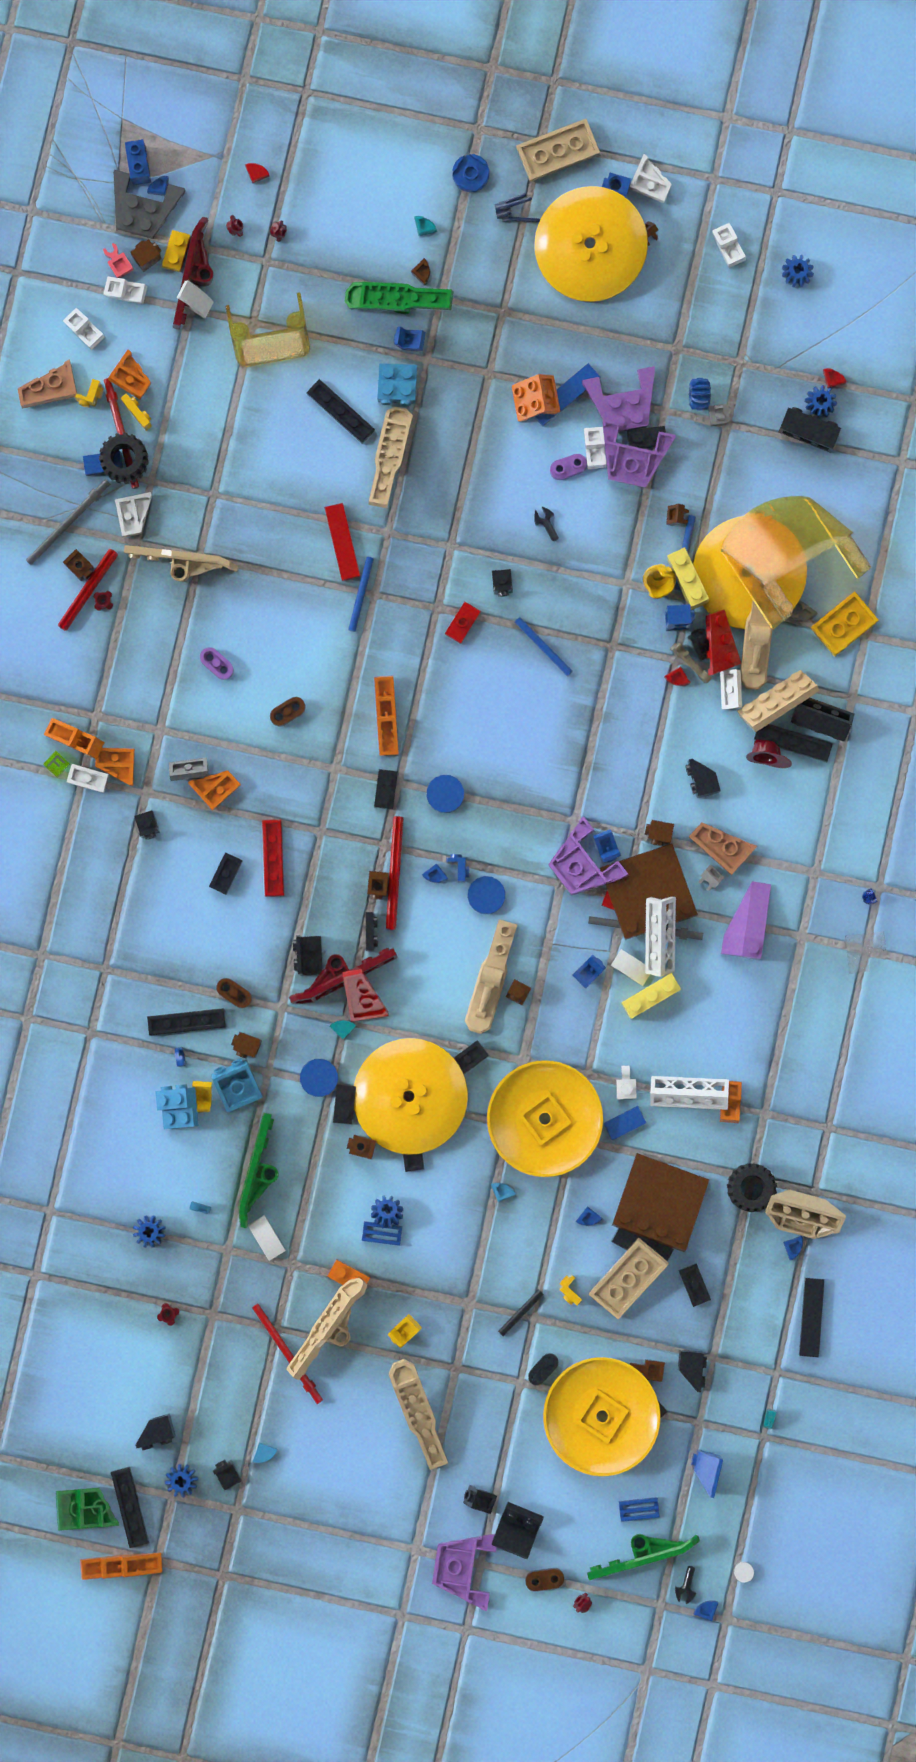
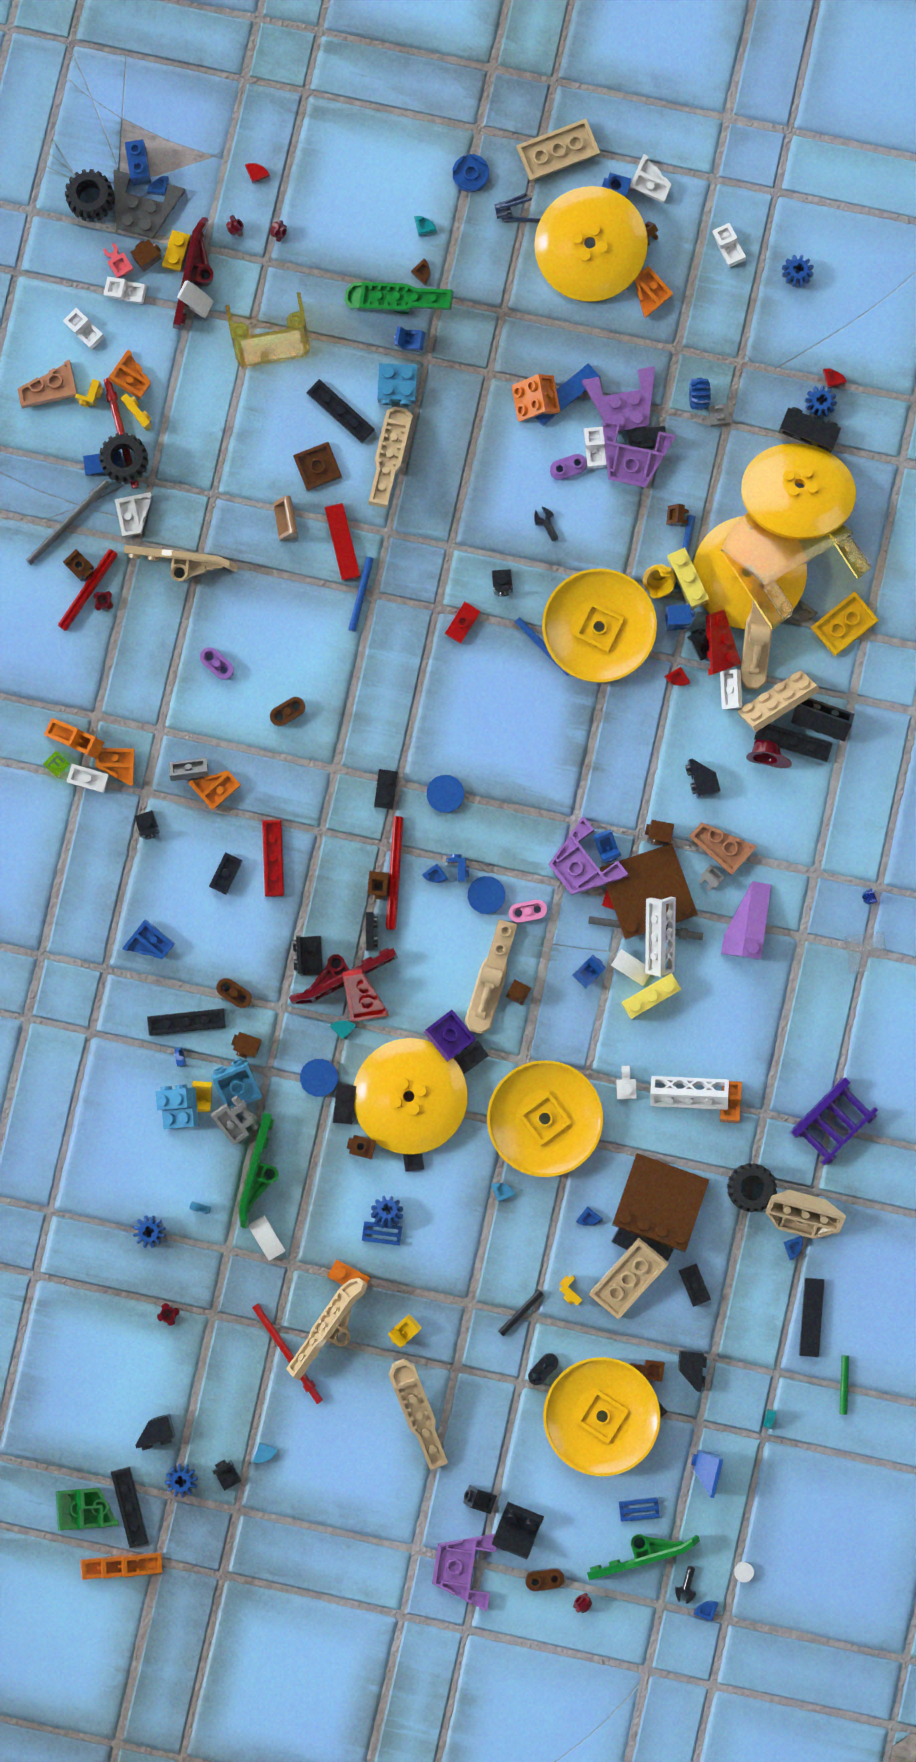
(82, 182): none -> black tyre
(149, 941): none -> blue wing
(230, 1123): none -> light grey plate
(285, 519): none -> medium nougat tile
(317, 466): none -> reddish brown tile
(386, 715): orange slope -> none
(449, 1035): none -> dark purple plate
(527, 911): none -> bright pink plate
(603, 598): none -> yellow dish
(624, 1123): blue tile -> none
(651, 291): none -> orange wing
(682, 653): dark tan bar -> none
(792, 511): none -> yellow dish
(828, 1102): none -> dark purple fence
(844, 1384): none -> green bar

